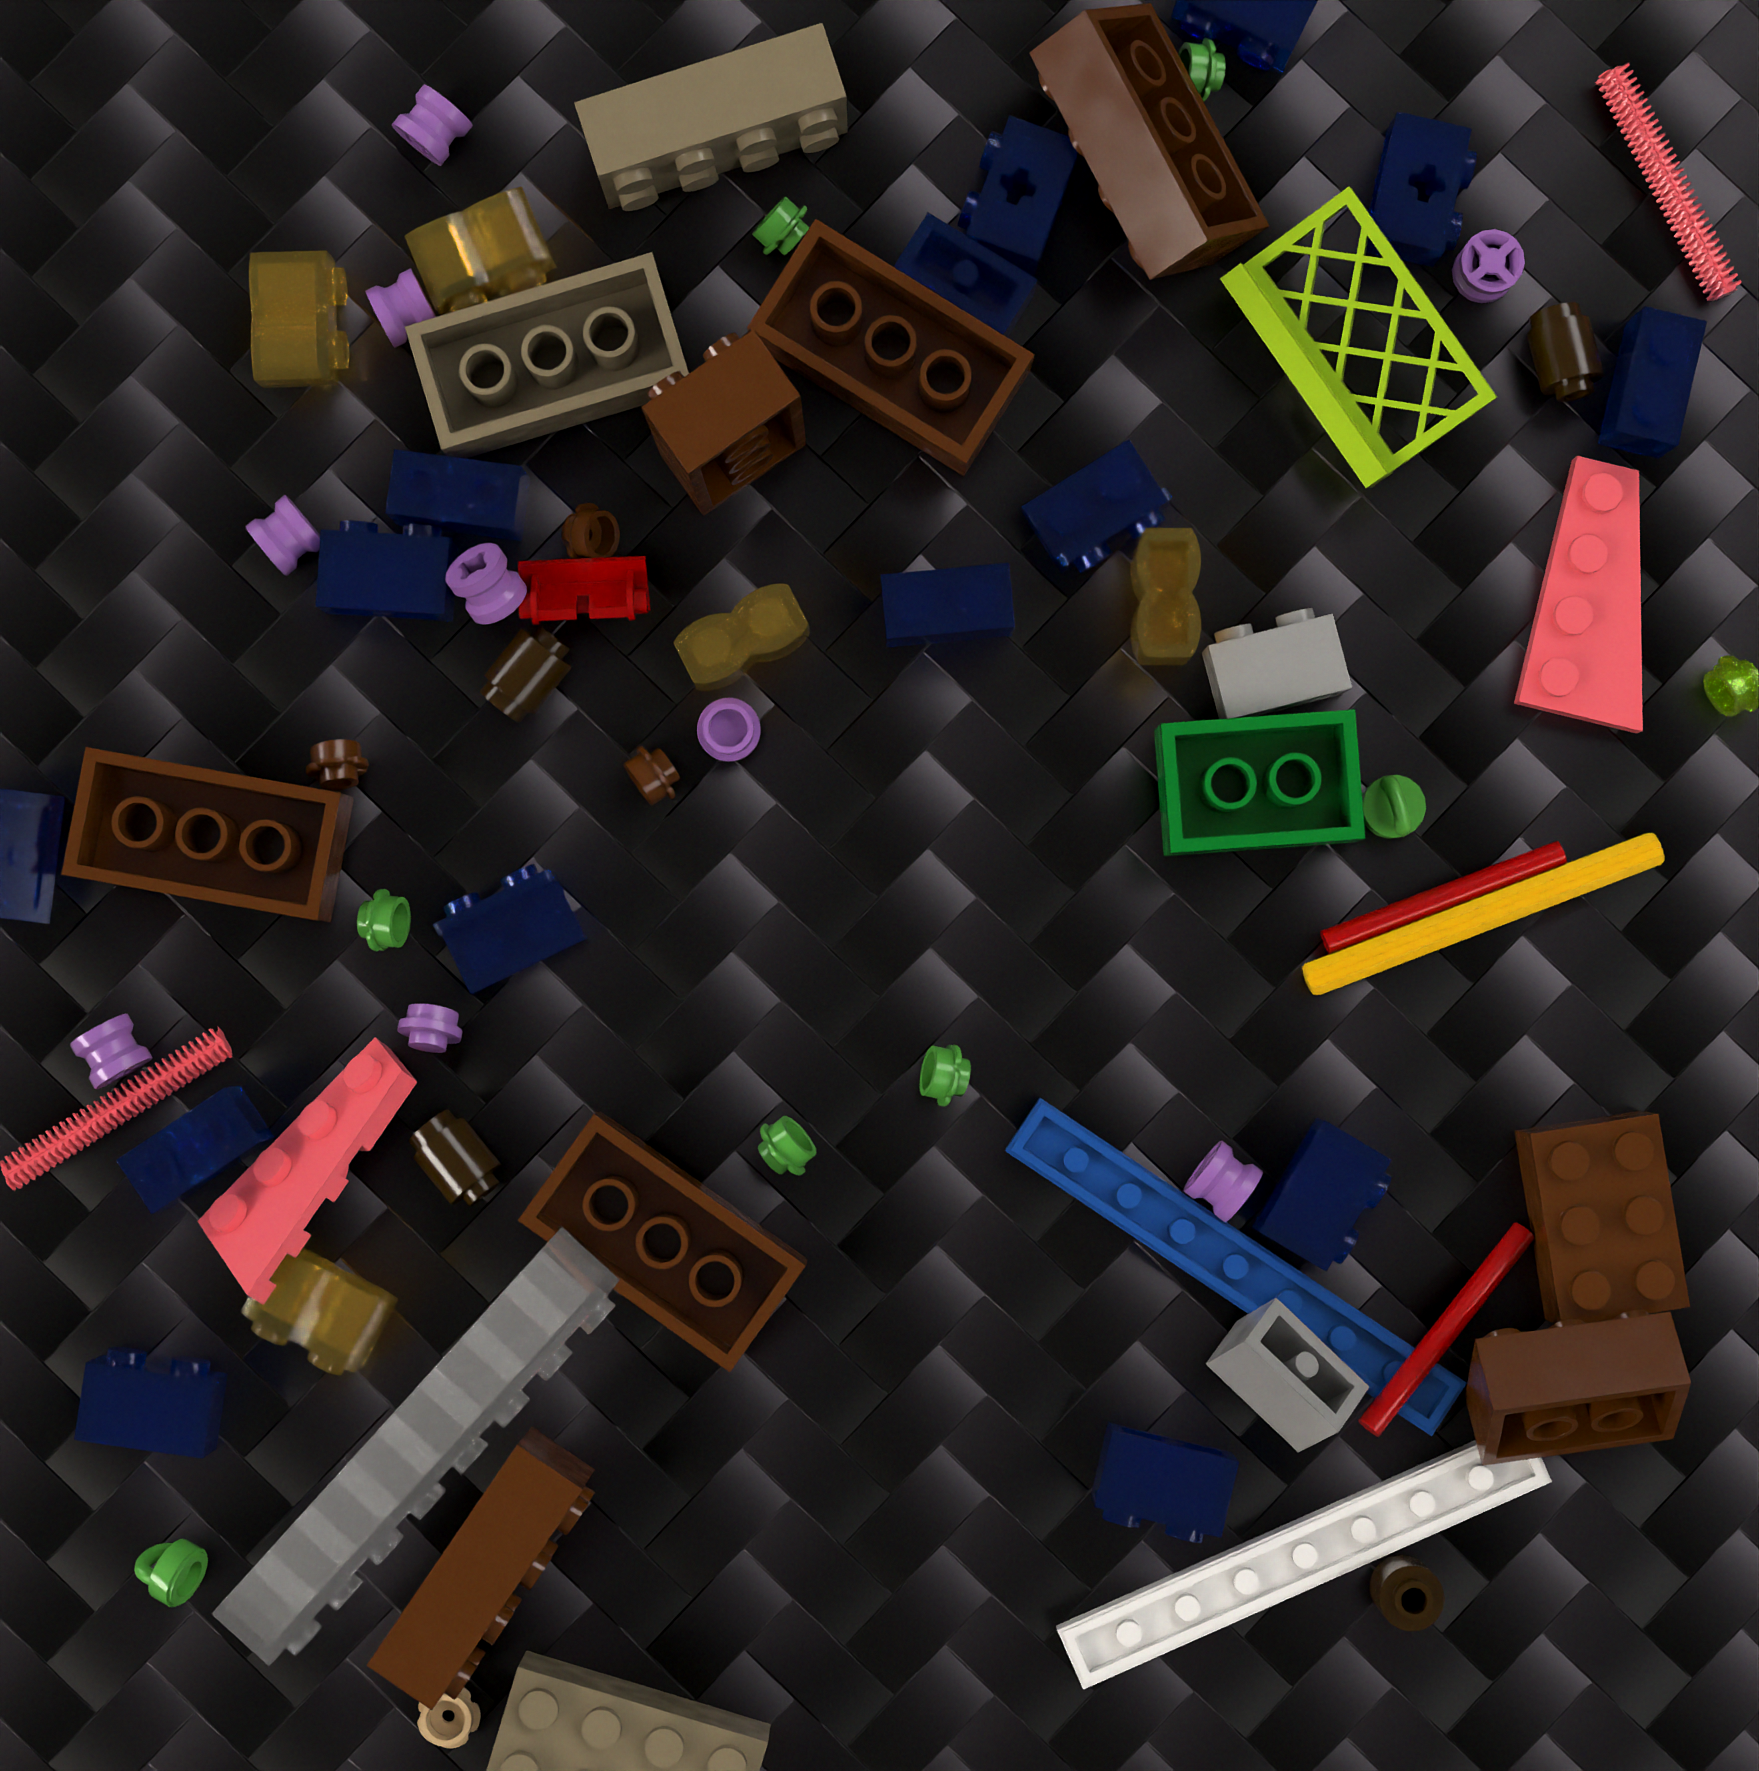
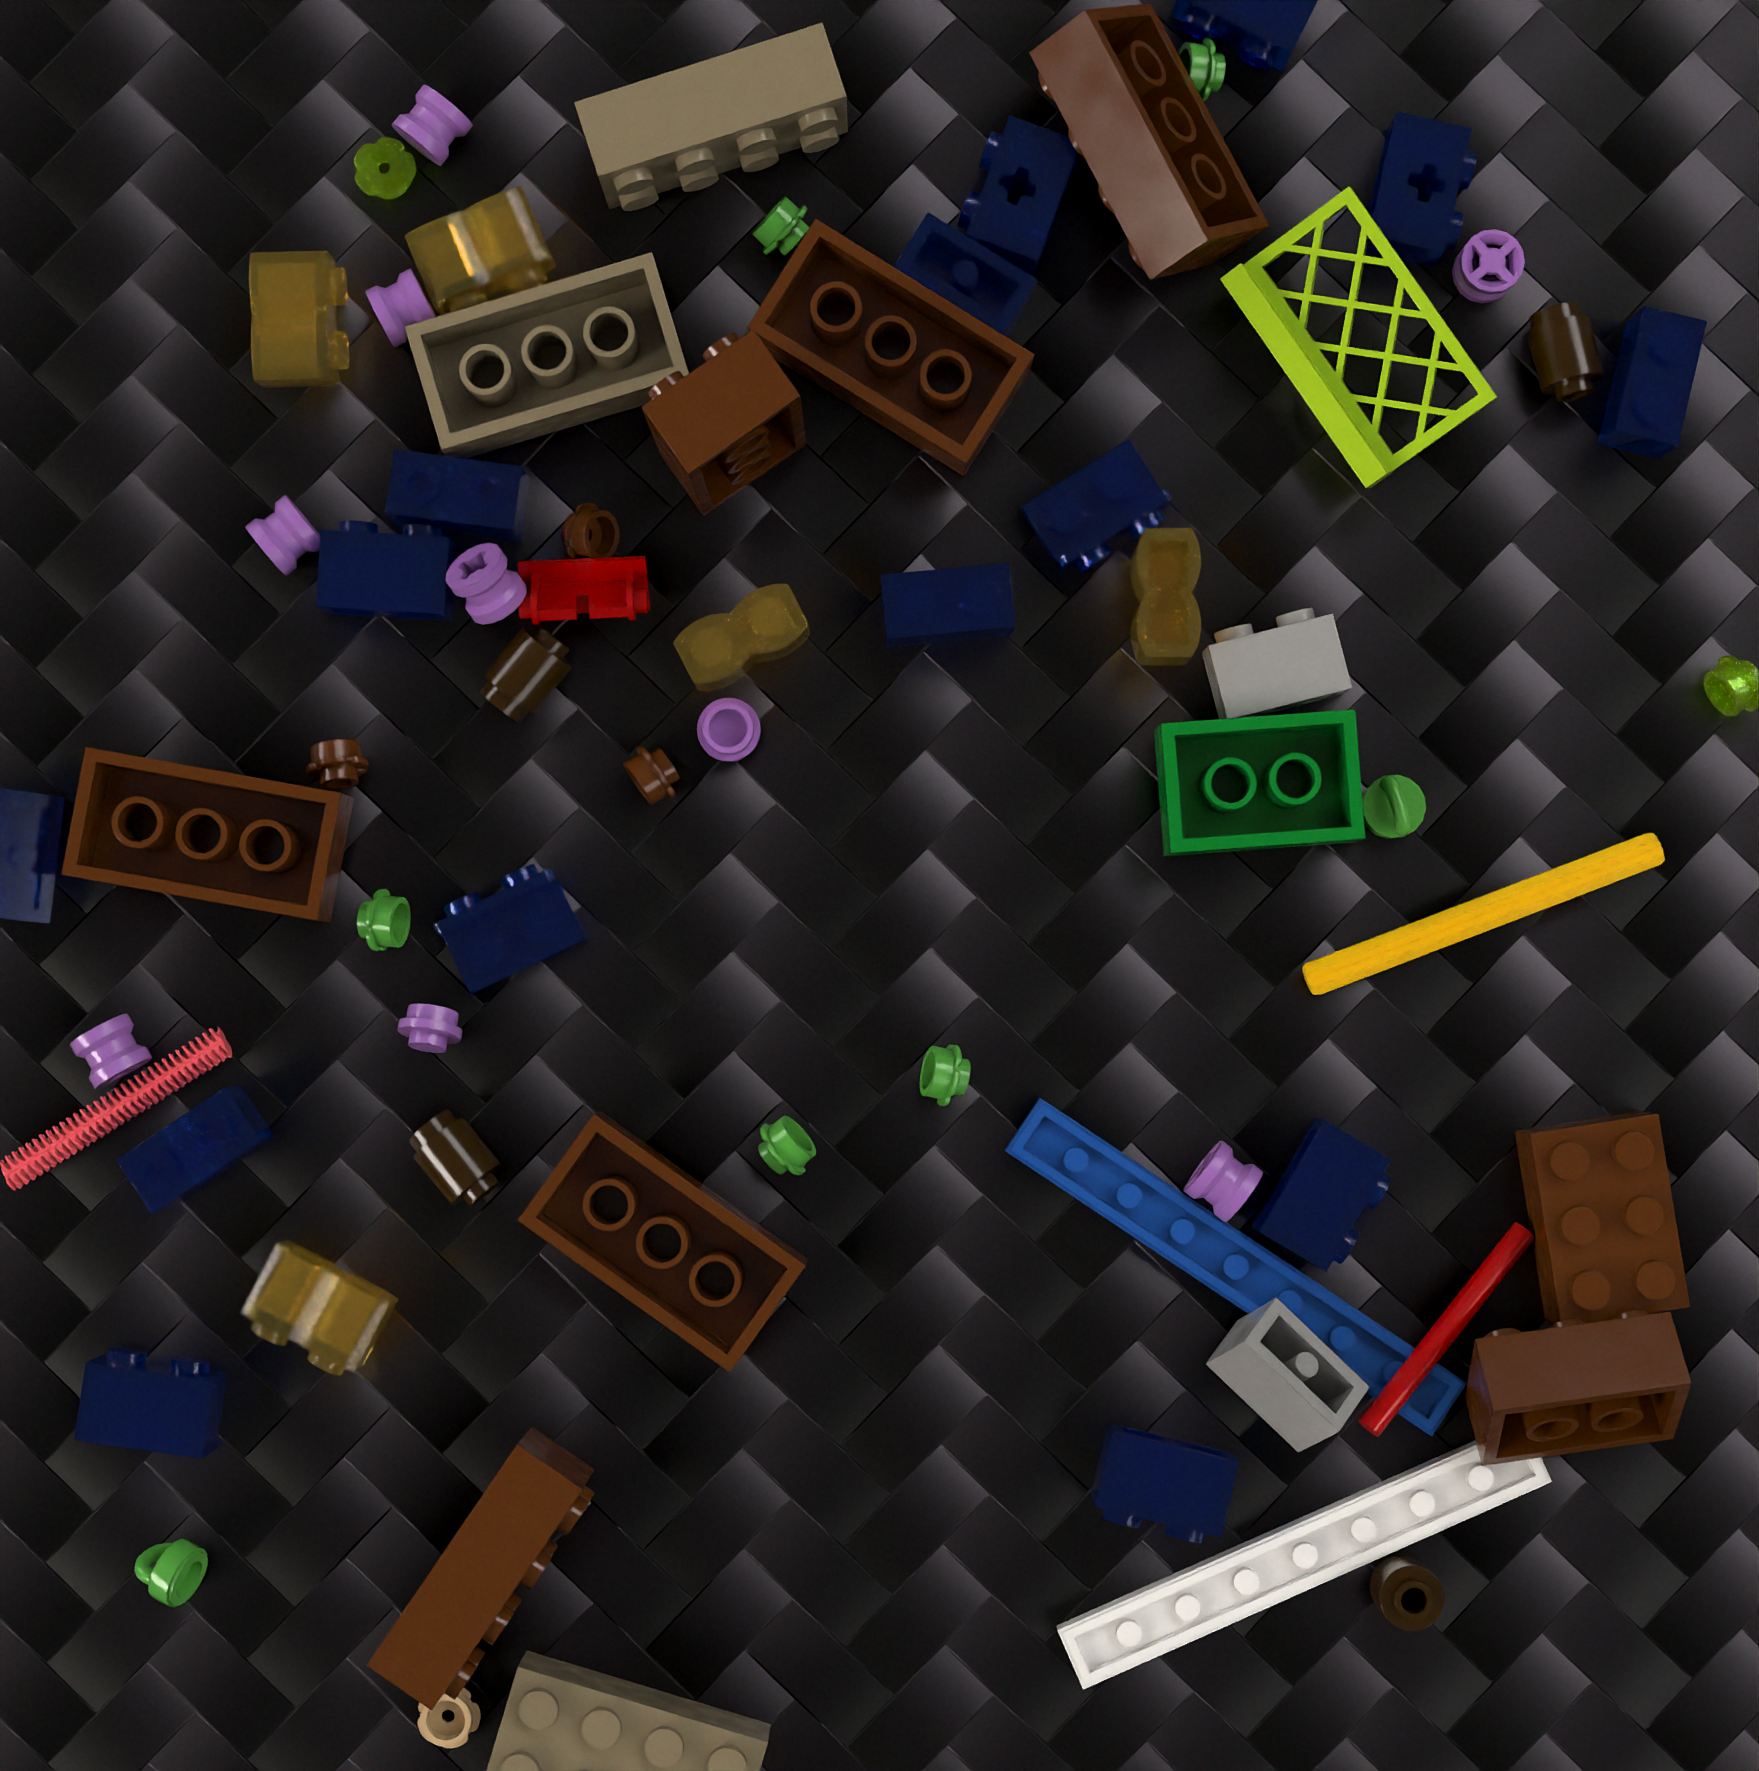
(284, 1187): coral wing -> none
(389, 184): none -> clear neon green plate
(417, 1446): clear brick -> none
(1443, 897): red bar -> none
(1588, 614): coral wing -> none
(1667, 182): coral axle -> none

